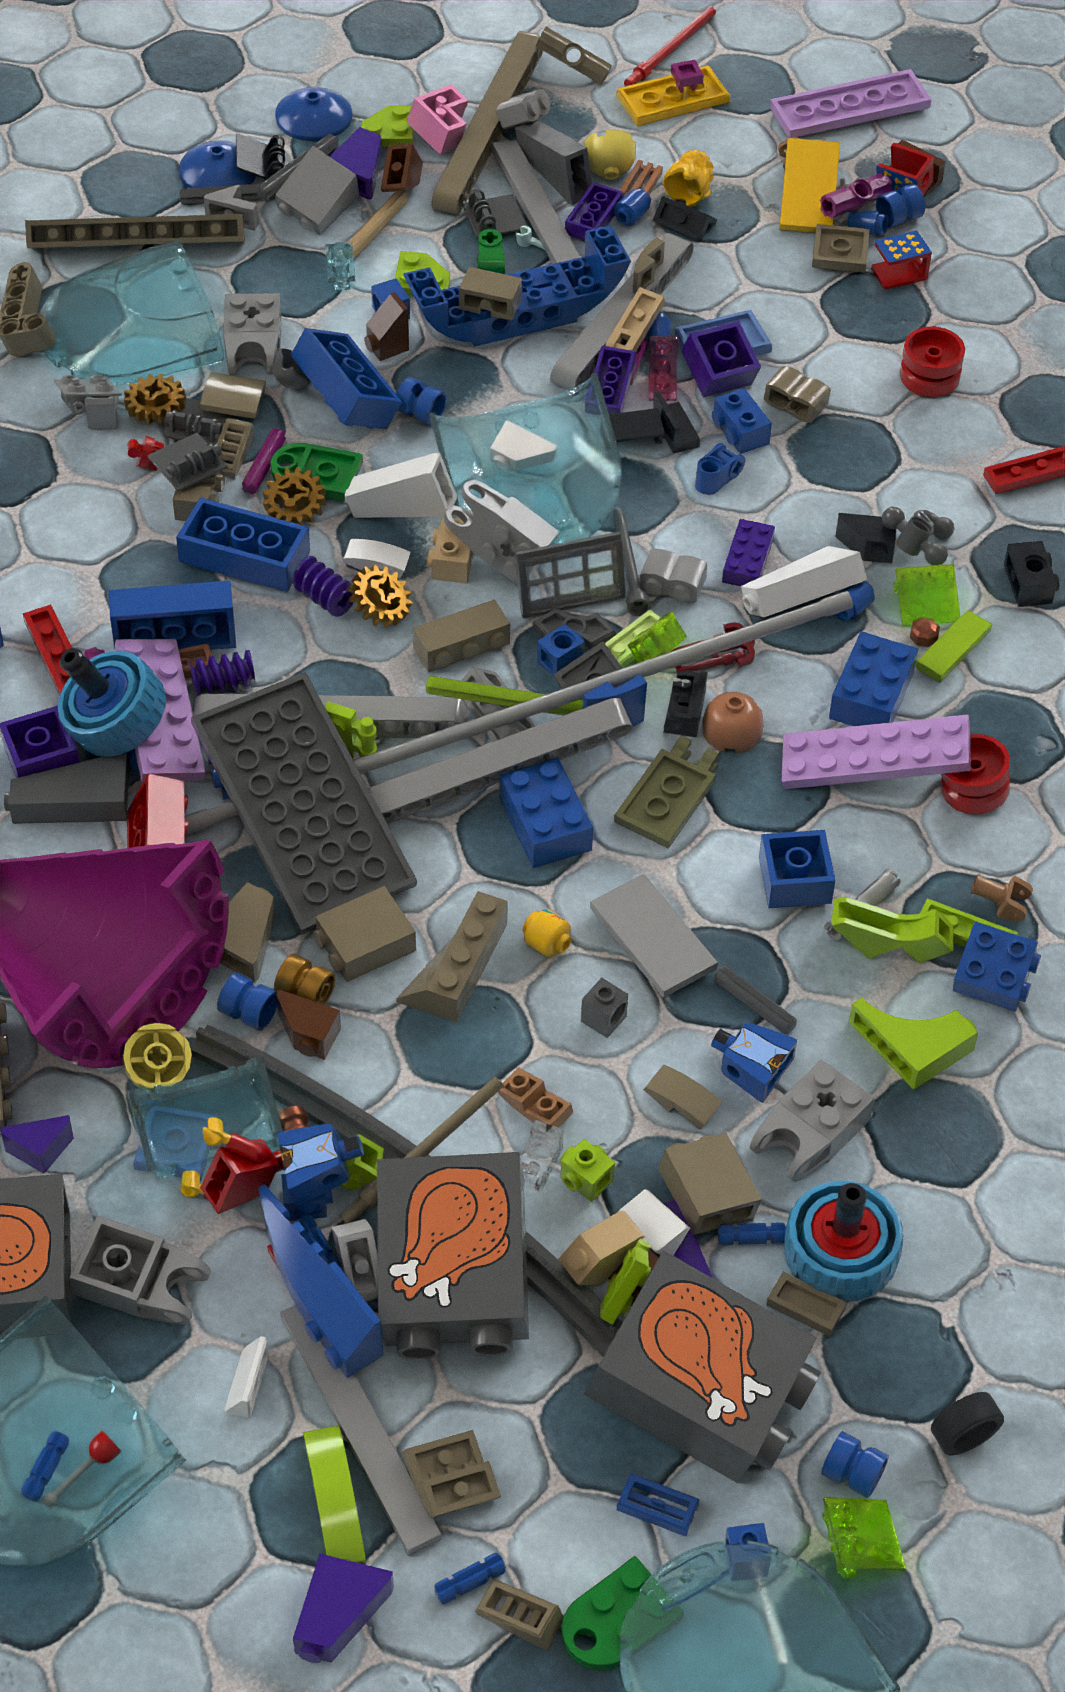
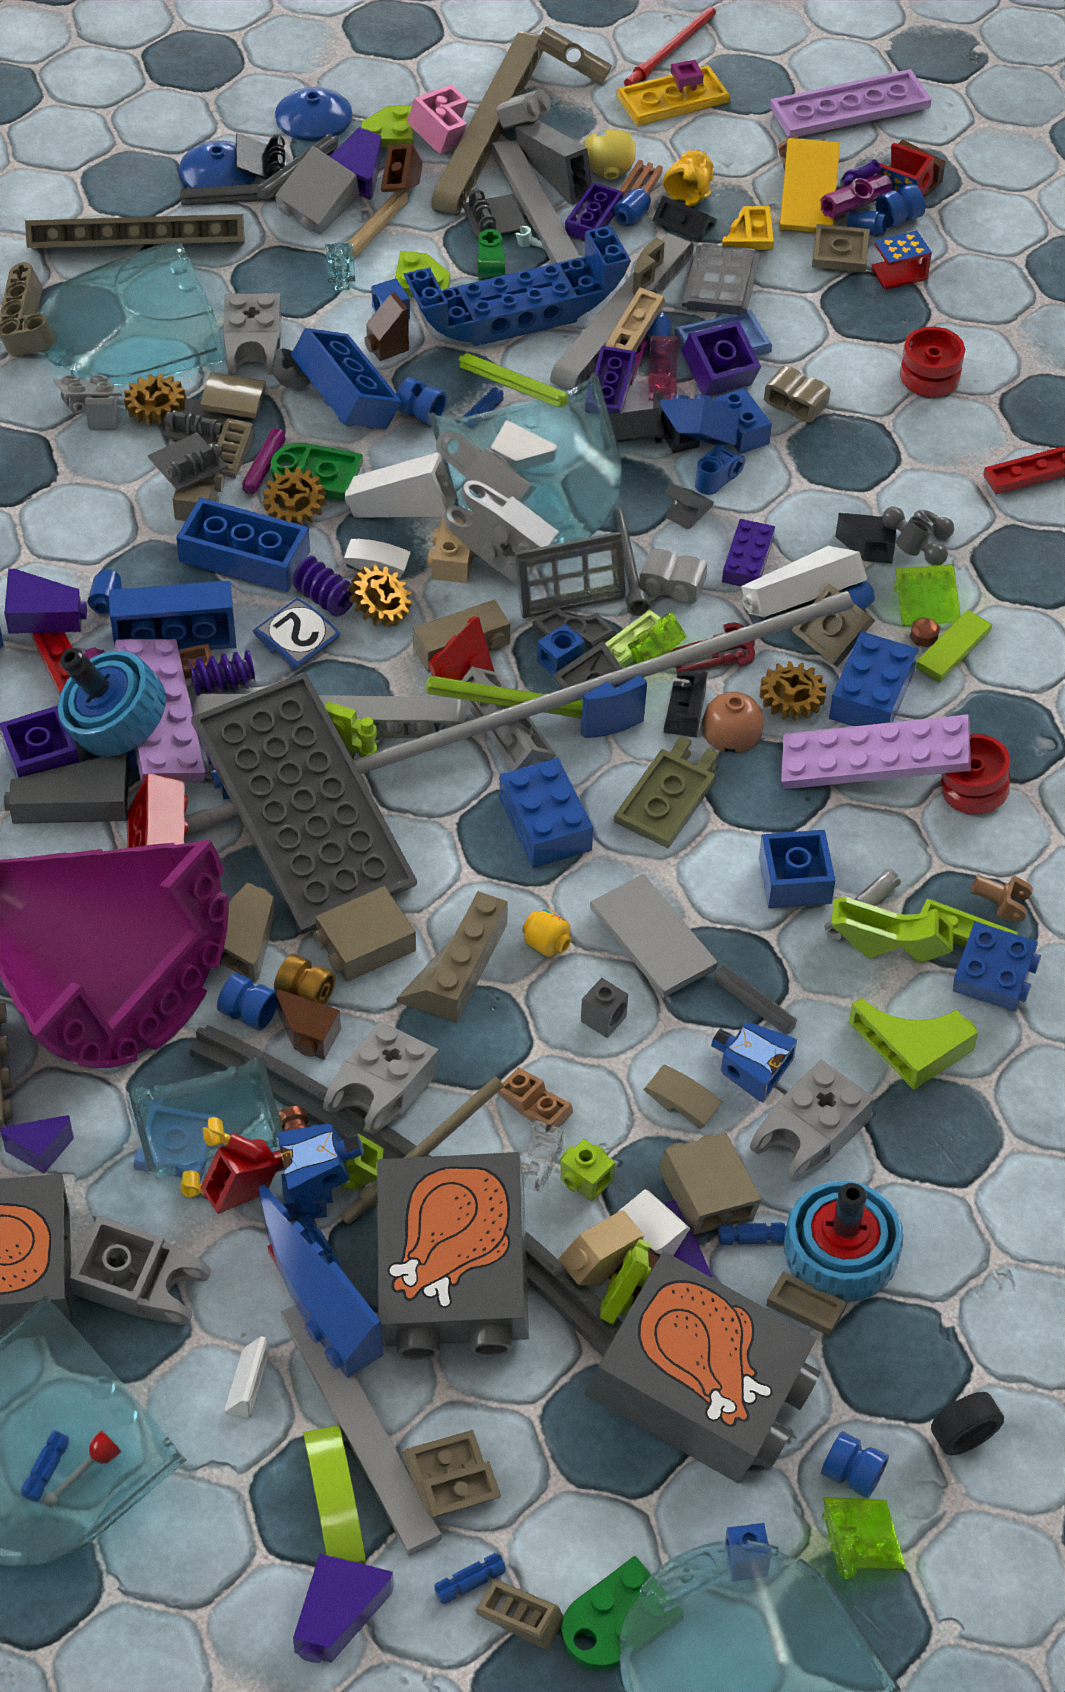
(41, 605): none -> dark purple slope
(99, 592): none -> blue brick
(142, 451): red piece -> none
(156, 1056): light yellow cylinder -> none
(230, 202): light grey slope -> none
(296, 633): none -> slope
(358, 1256): white slope -> none
(382, 1076): none -> light grey brick
(462, 653): none -> red wing
(484, 467): none -> light grey brick
(484, 764): light grey beam -> none
(487, 402): none -> blue axle
(490, 292): dark tan brick -> none
(514, 380): none -> lime axle
(652, 1516): blue tile -> none
(686, 505): none -> dark grey slope
(702, 418): none -> blue slope
(721, 279): none -> clear piece
(751, 229): none -> yellow wing
(792, 691): none -> pearl gold gear
(834, 634): none -> dark tan plate
(864, 172): none -> dark purple arm
(1031, 573): black brick -> none

